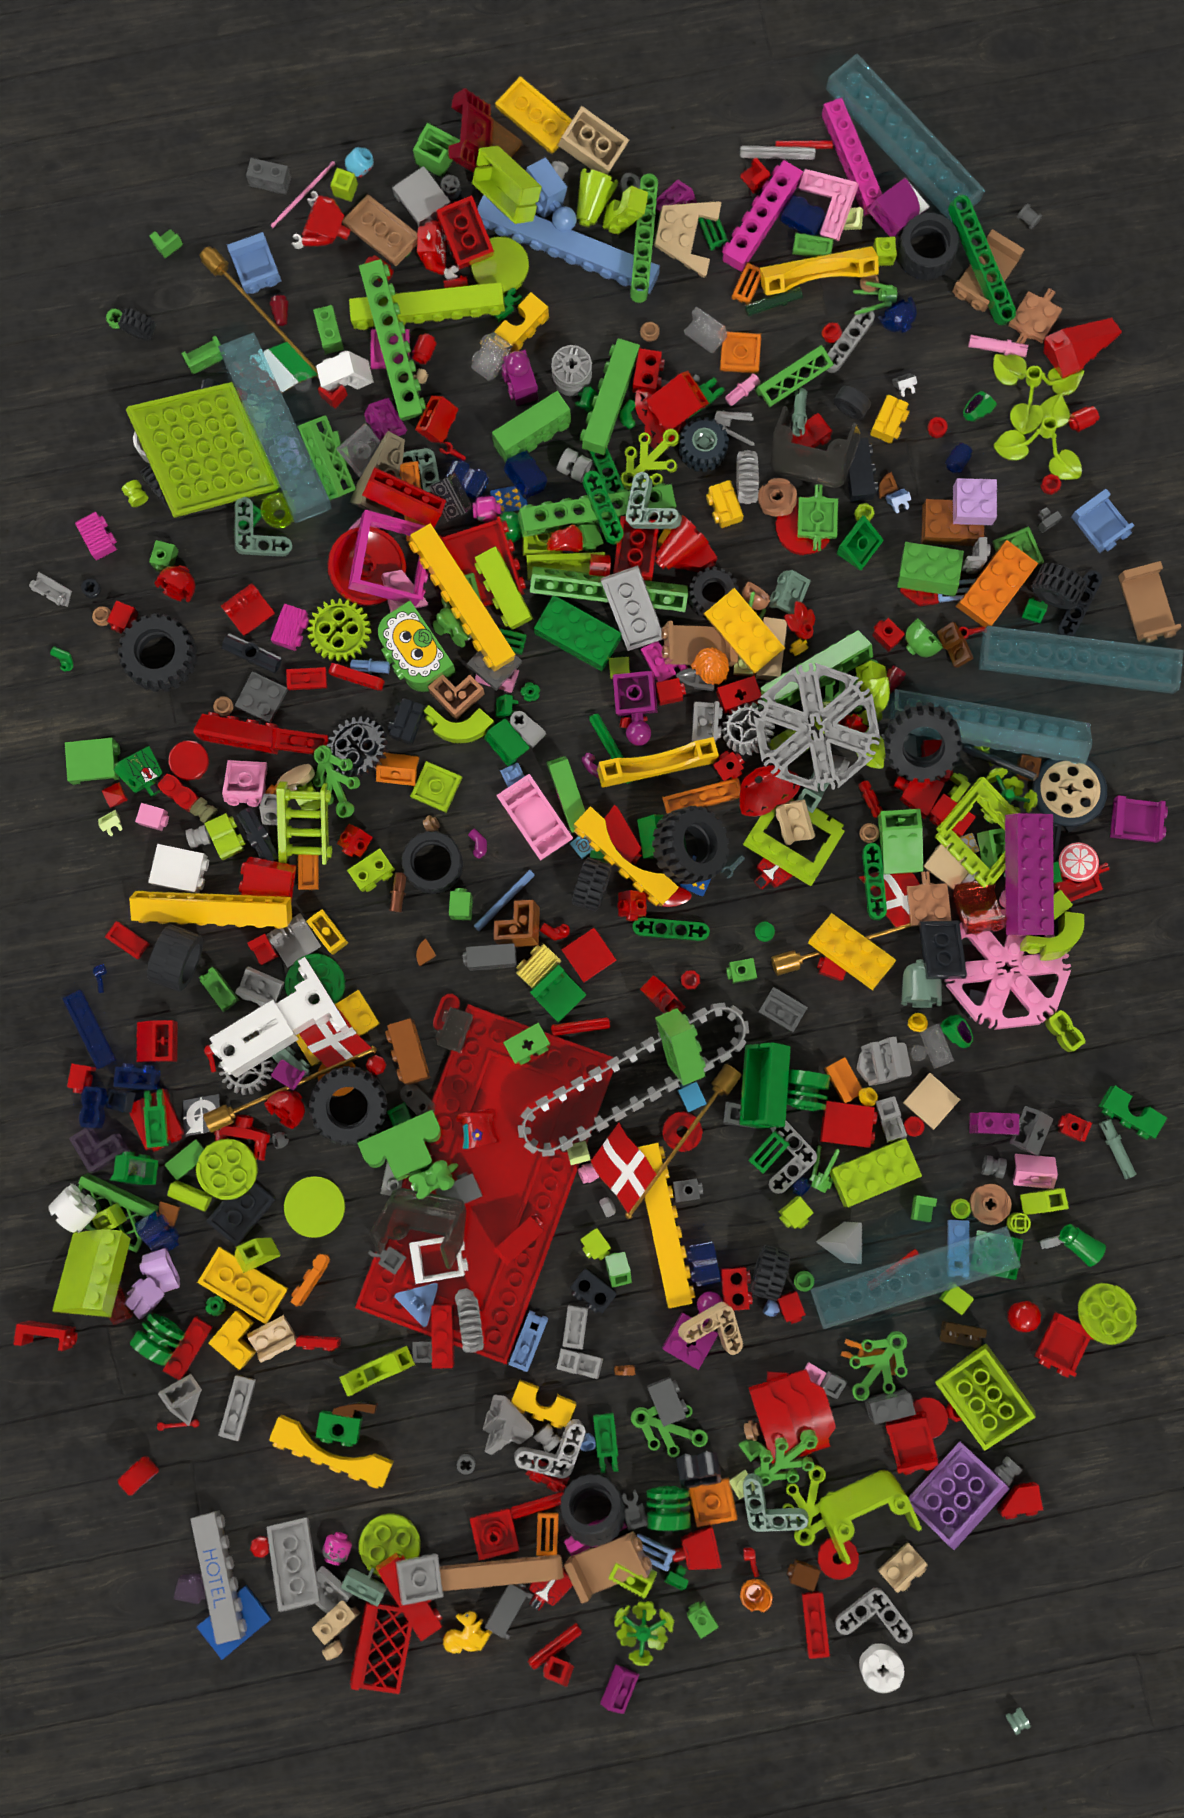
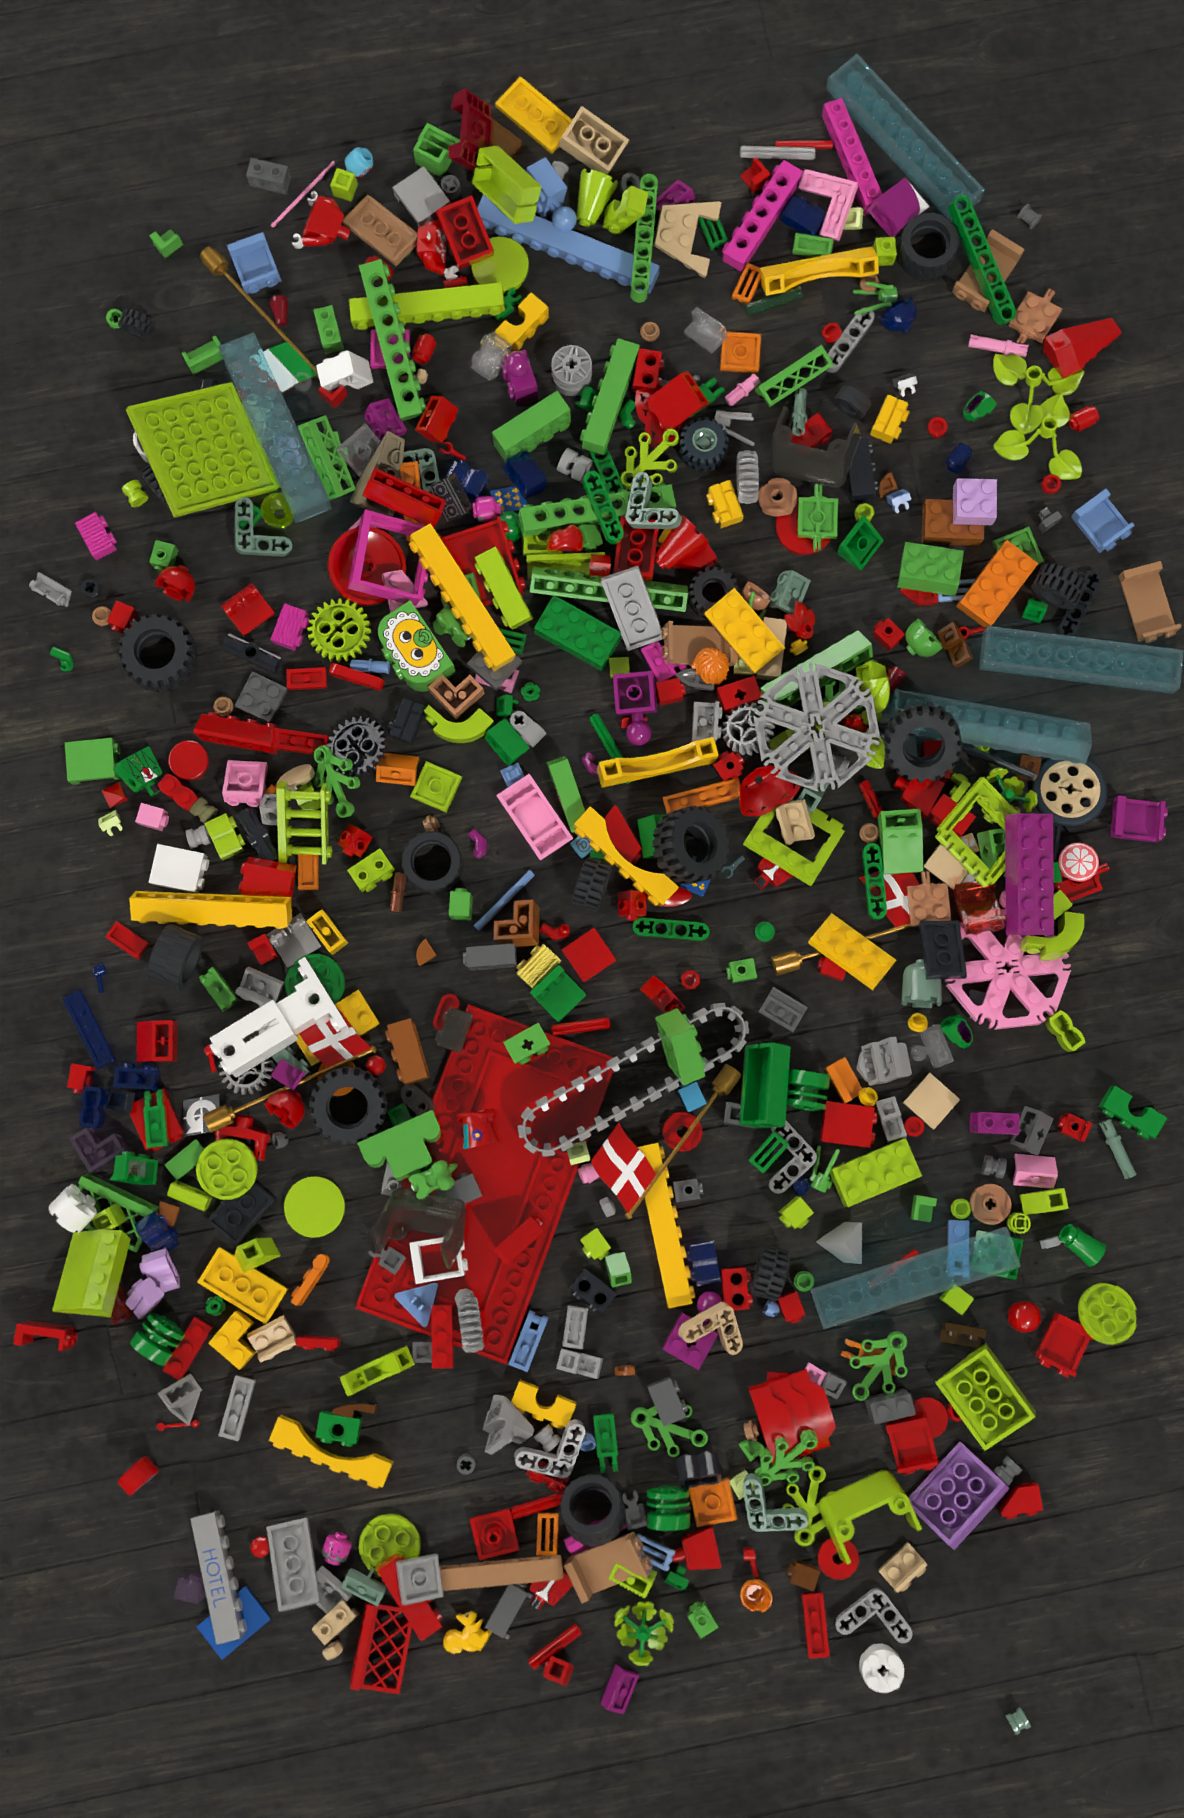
(980, 551): light grey bracket -> none

